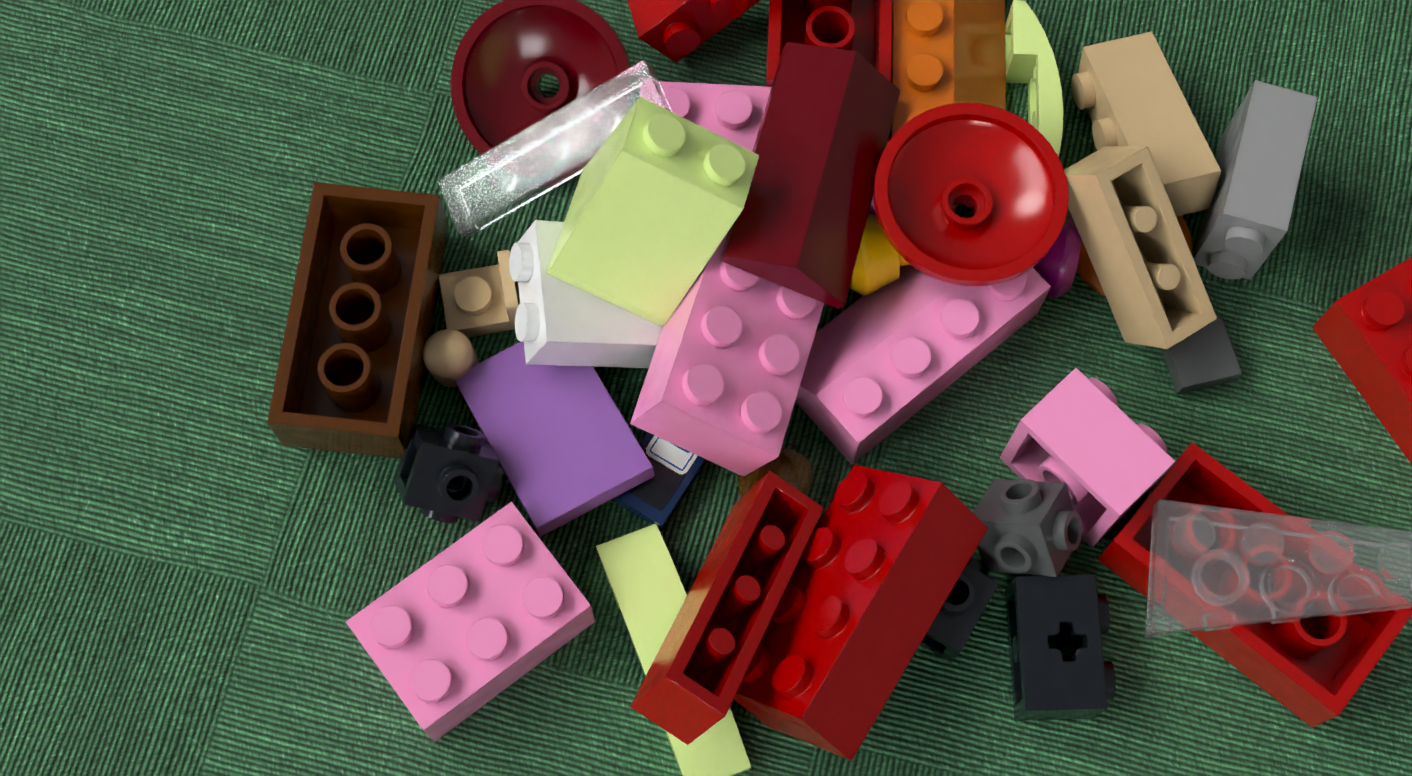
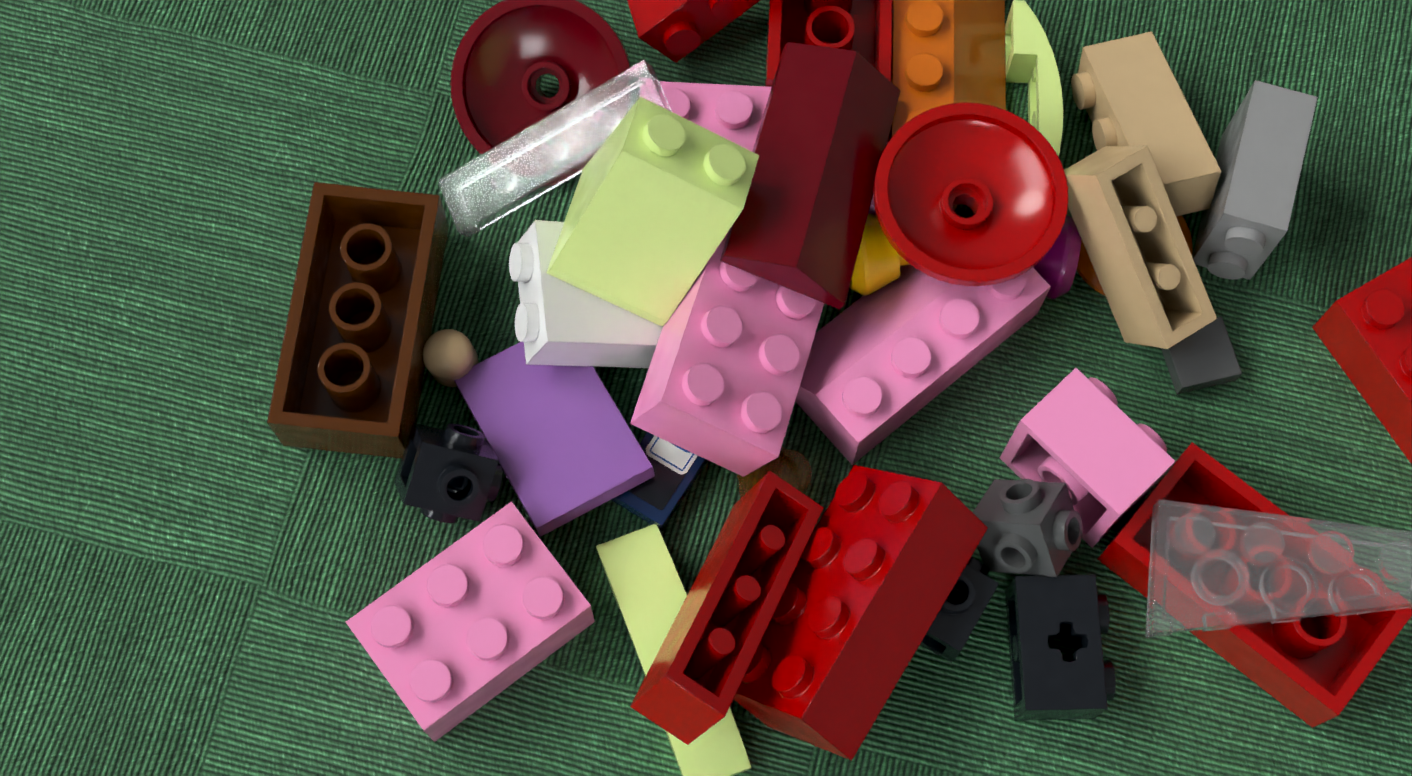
(480, 298): tan bracket -> none

